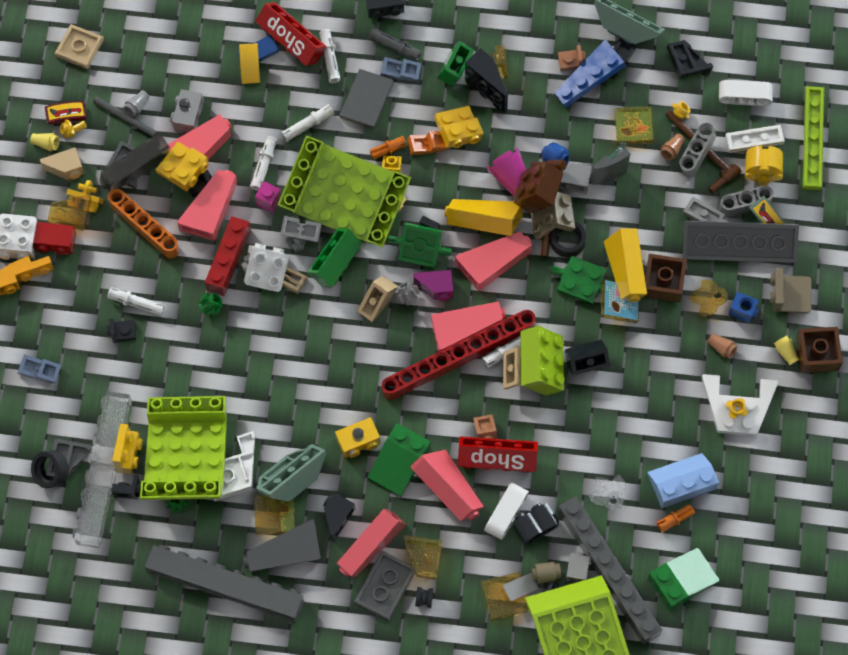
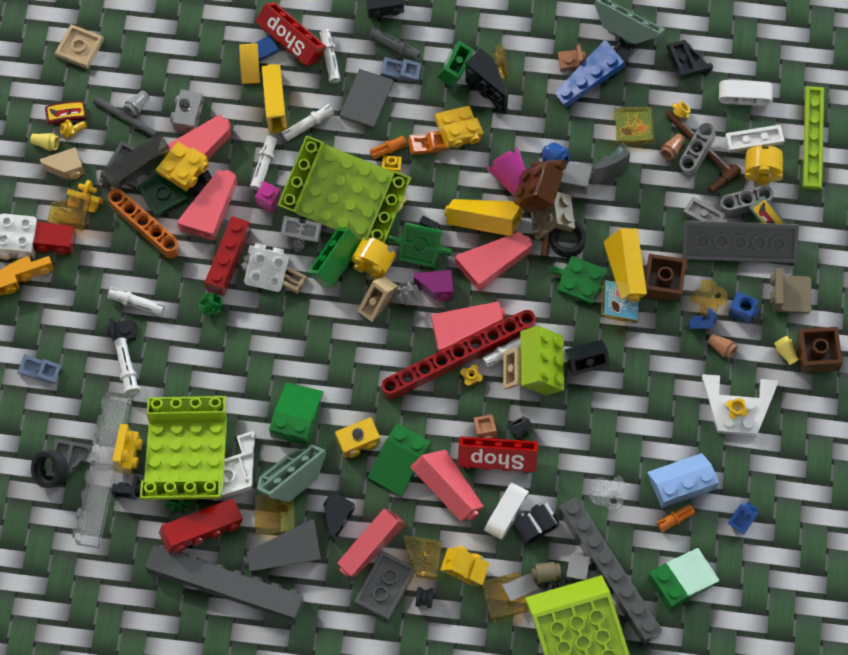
(128, 375): none -> white pin
(162, 195): none -> dark green plate
(200, 526): none -> red brick
(274, 98): none -> yellow slope
(295, 413): none -> green slope
(373, 258): none -> yellow brick
(464, 566): none -> yellow piece
(471, 370): none -> yellow plate
(520, 425): none -> black tile
(699, 322): none -> blue bracket
(743, 517): none -> blue bracket

